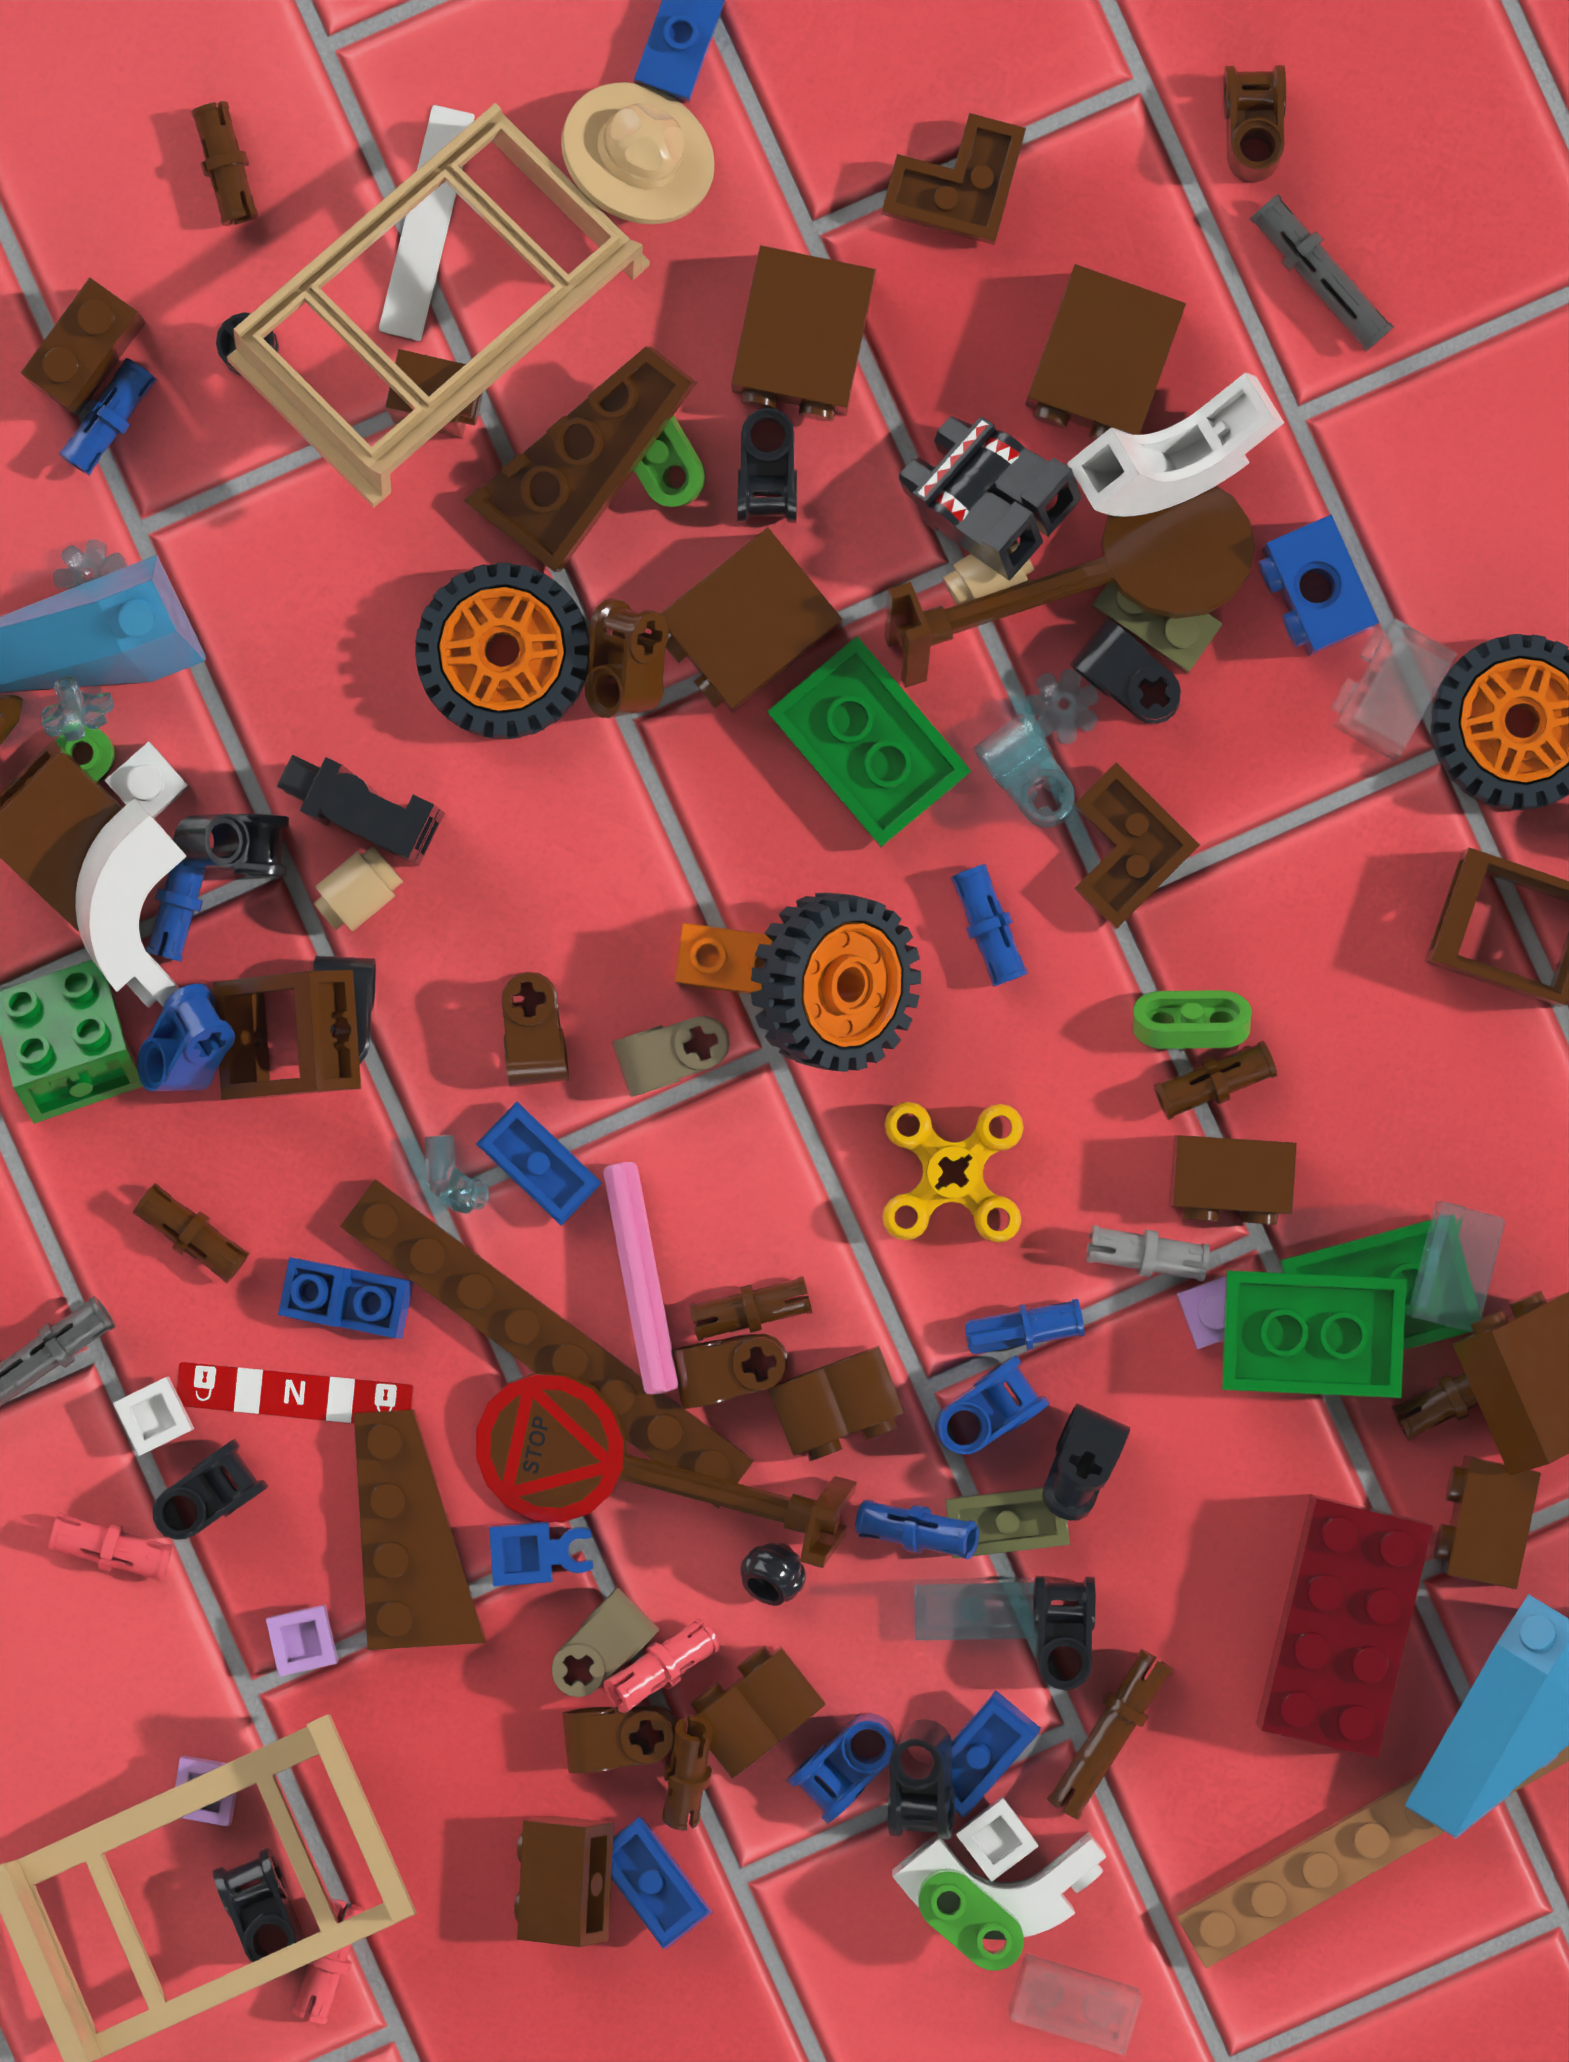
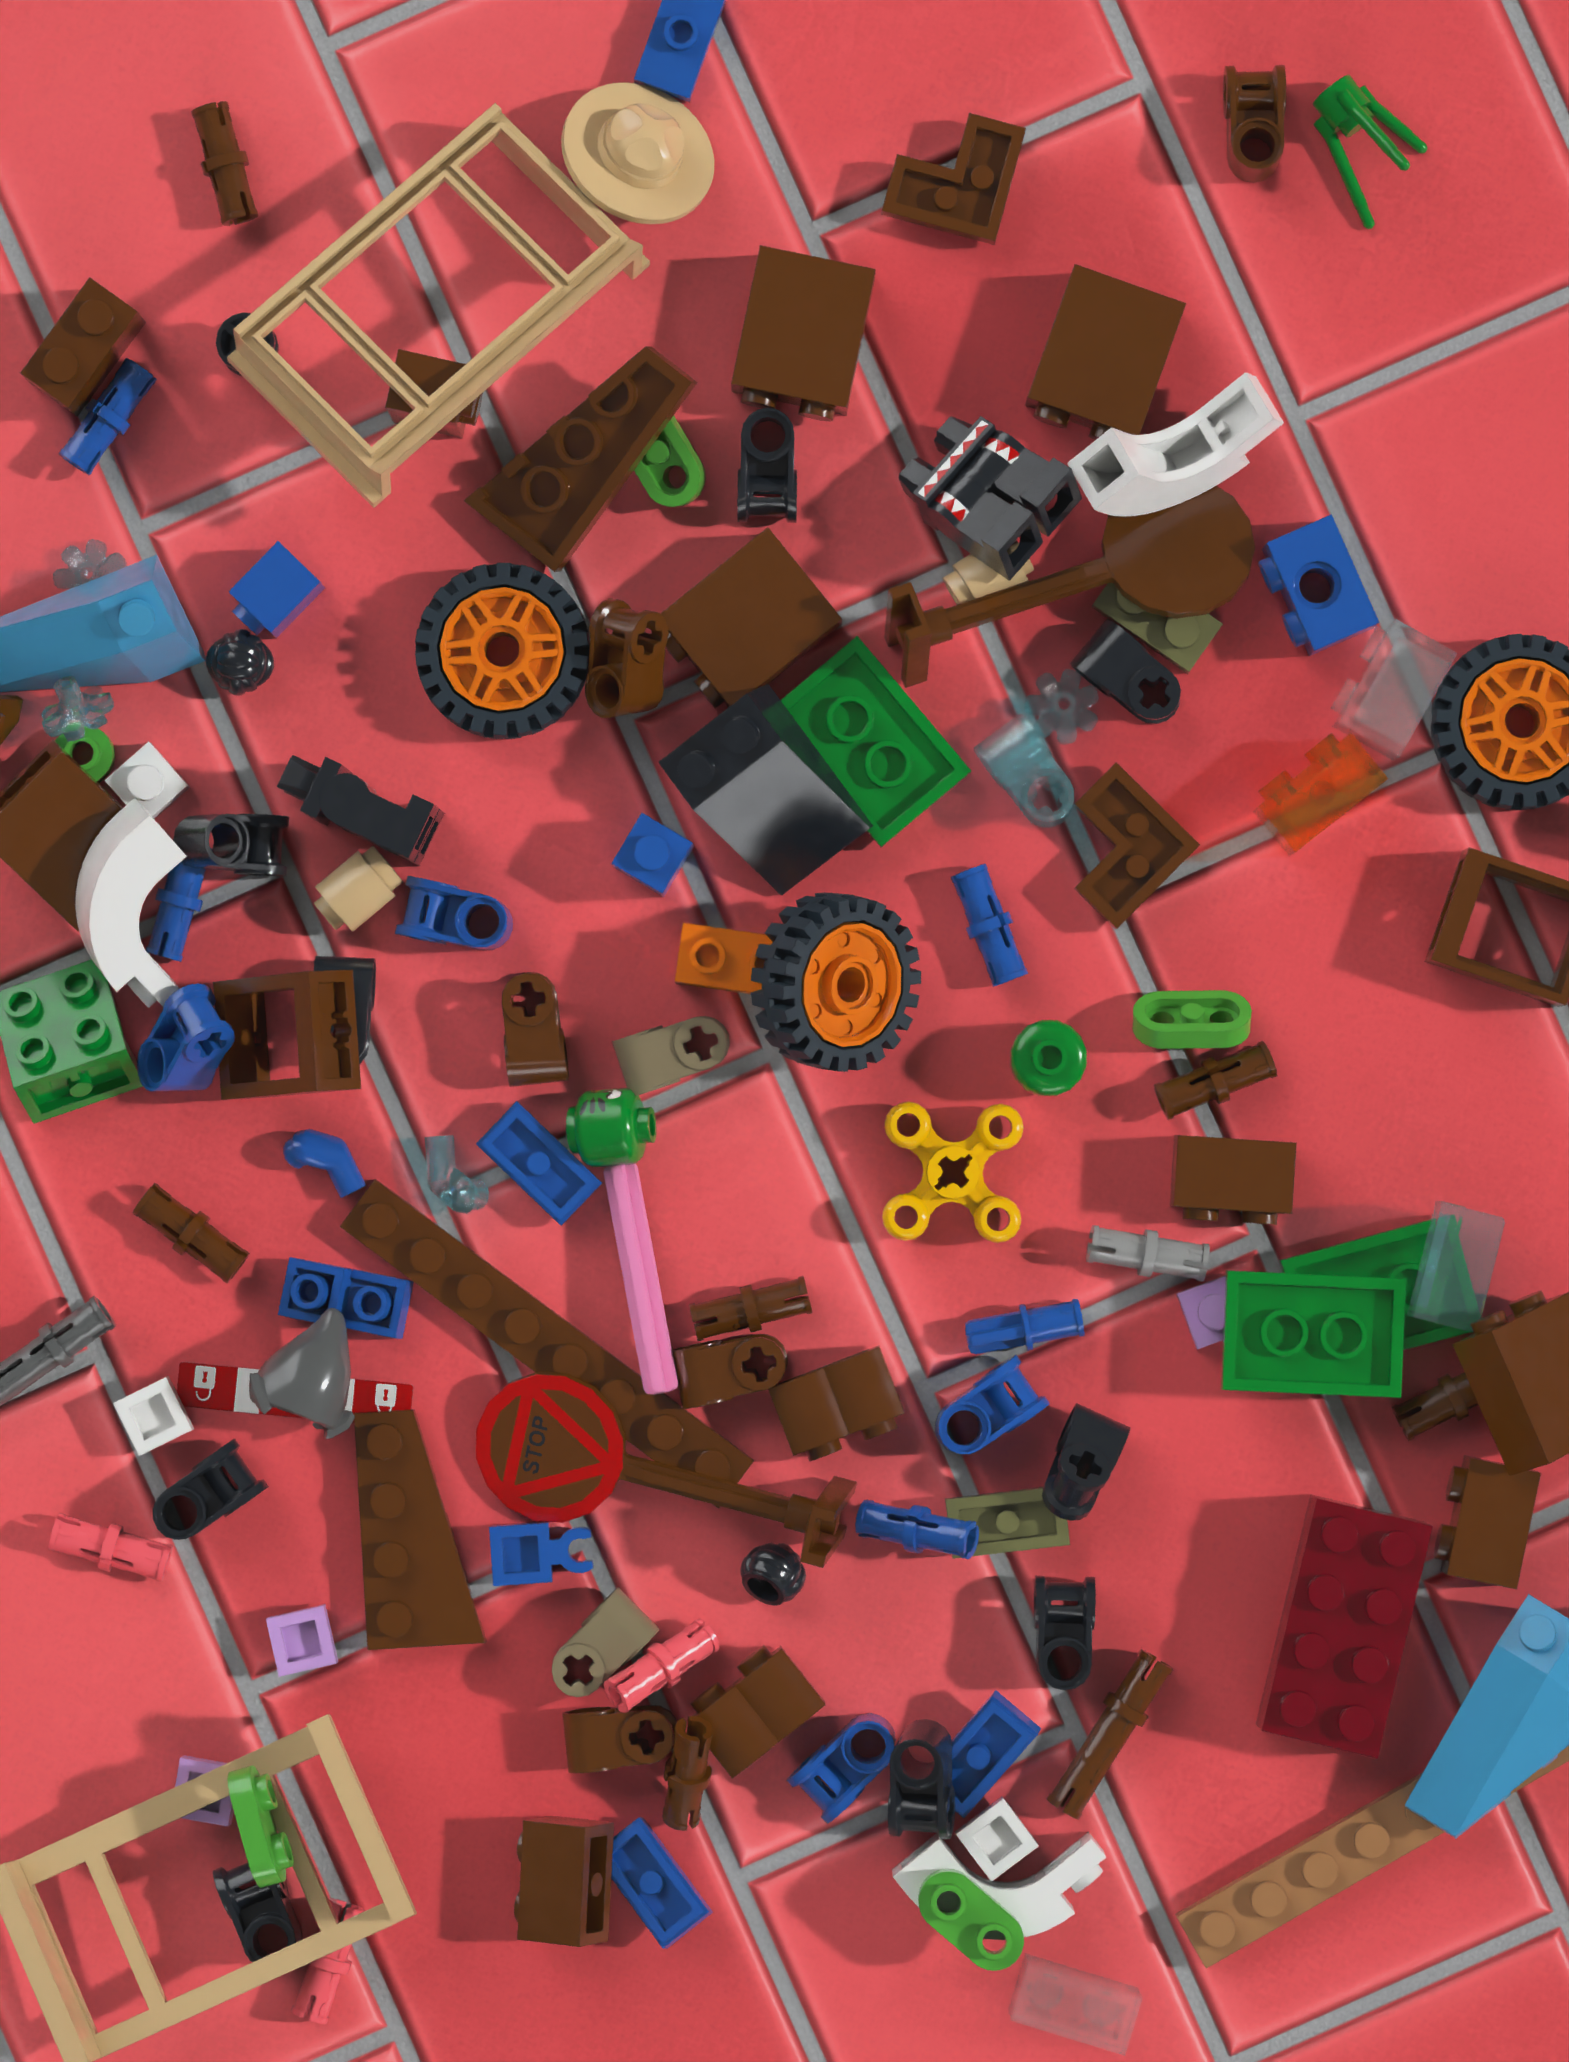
(239, 662): none -> black piece
(265, 1849): none -> bright green plate
(274, 591): none -> blue brick
(309, 1376): none -> dark grey hat
(326, 1153): none -> blue arm
(422, 237): white sticker -> none
(450, 915): none -> blue piece
(610, 1127): none -> green head
(652, 854): none -> blue brick
(766, 790): none -> black slope
(973, 1608): clear light blue panel -> none
(1048, 1058): none -> green head
(1318, 796): none -> clear orange brick
(1321, 272): dark grey pin -> none
(1349, 109): none -> green plant

